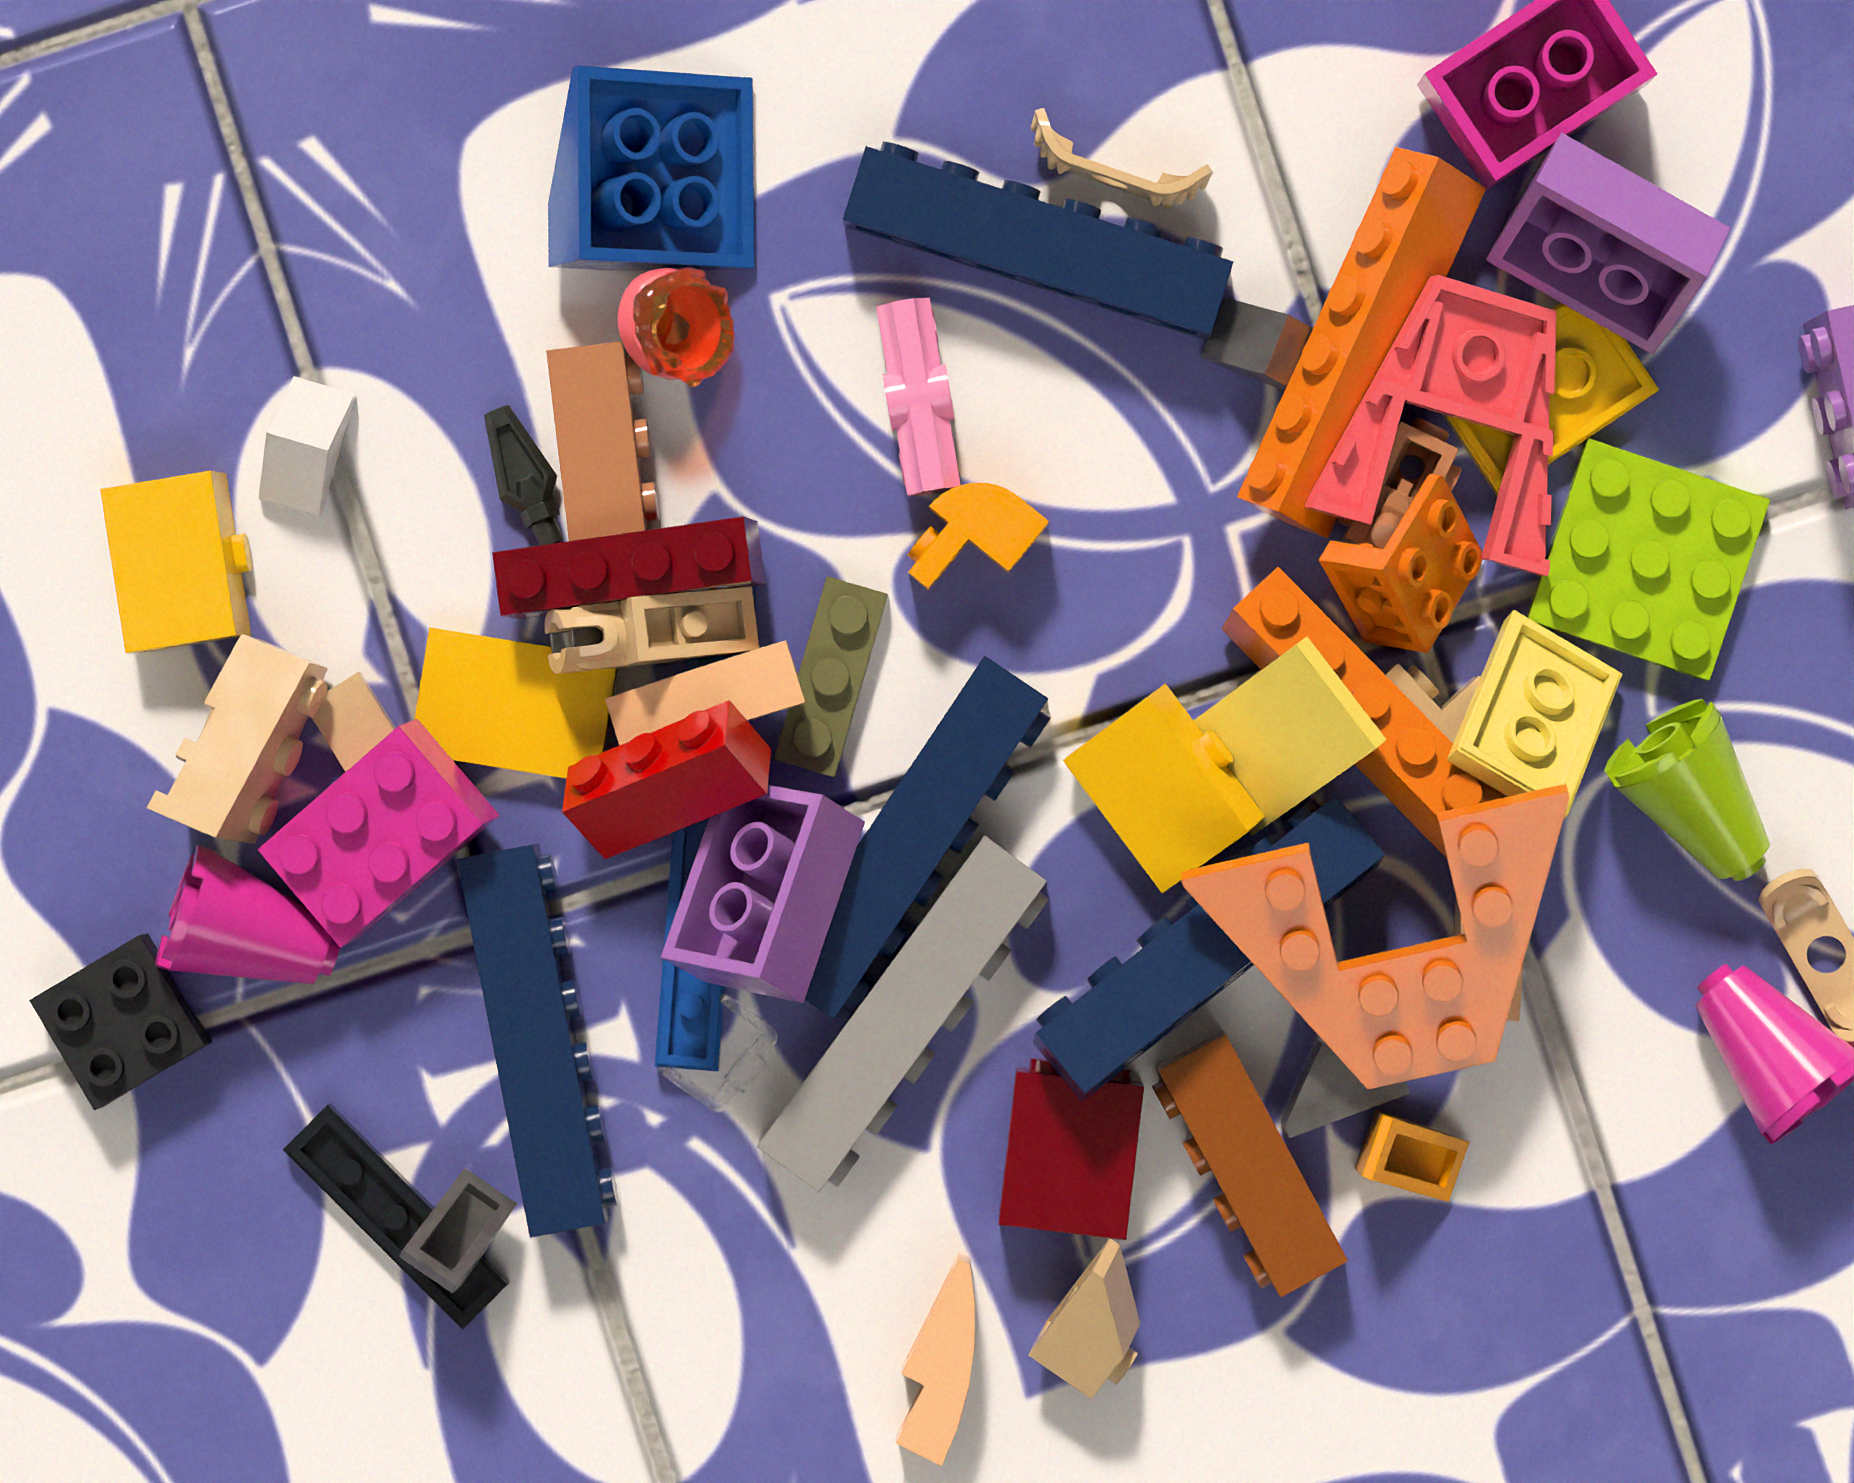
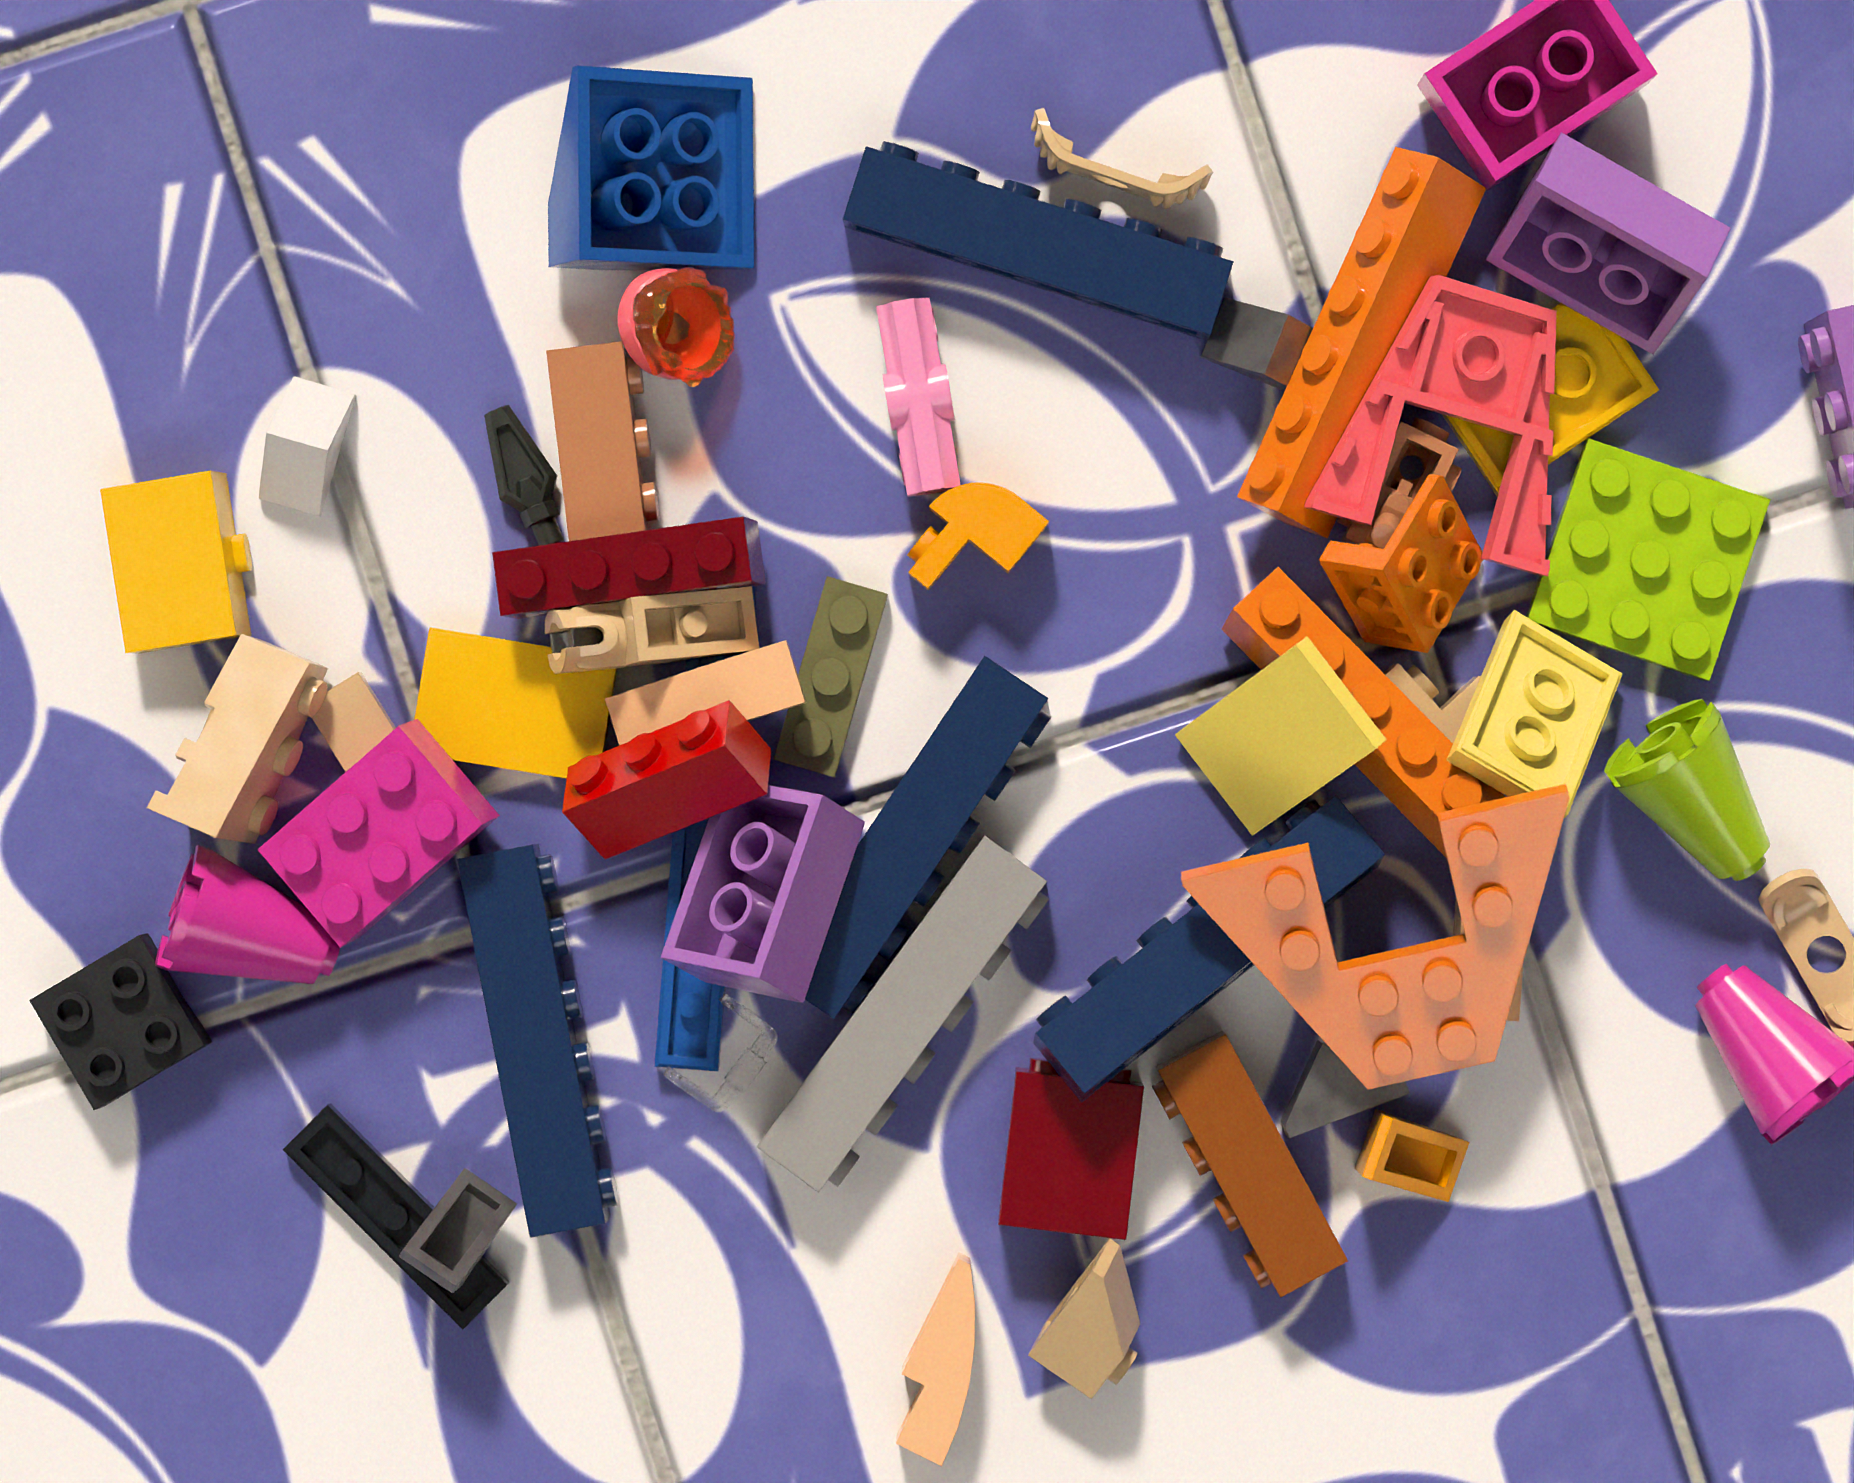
(1165, 787): yellow container -> none

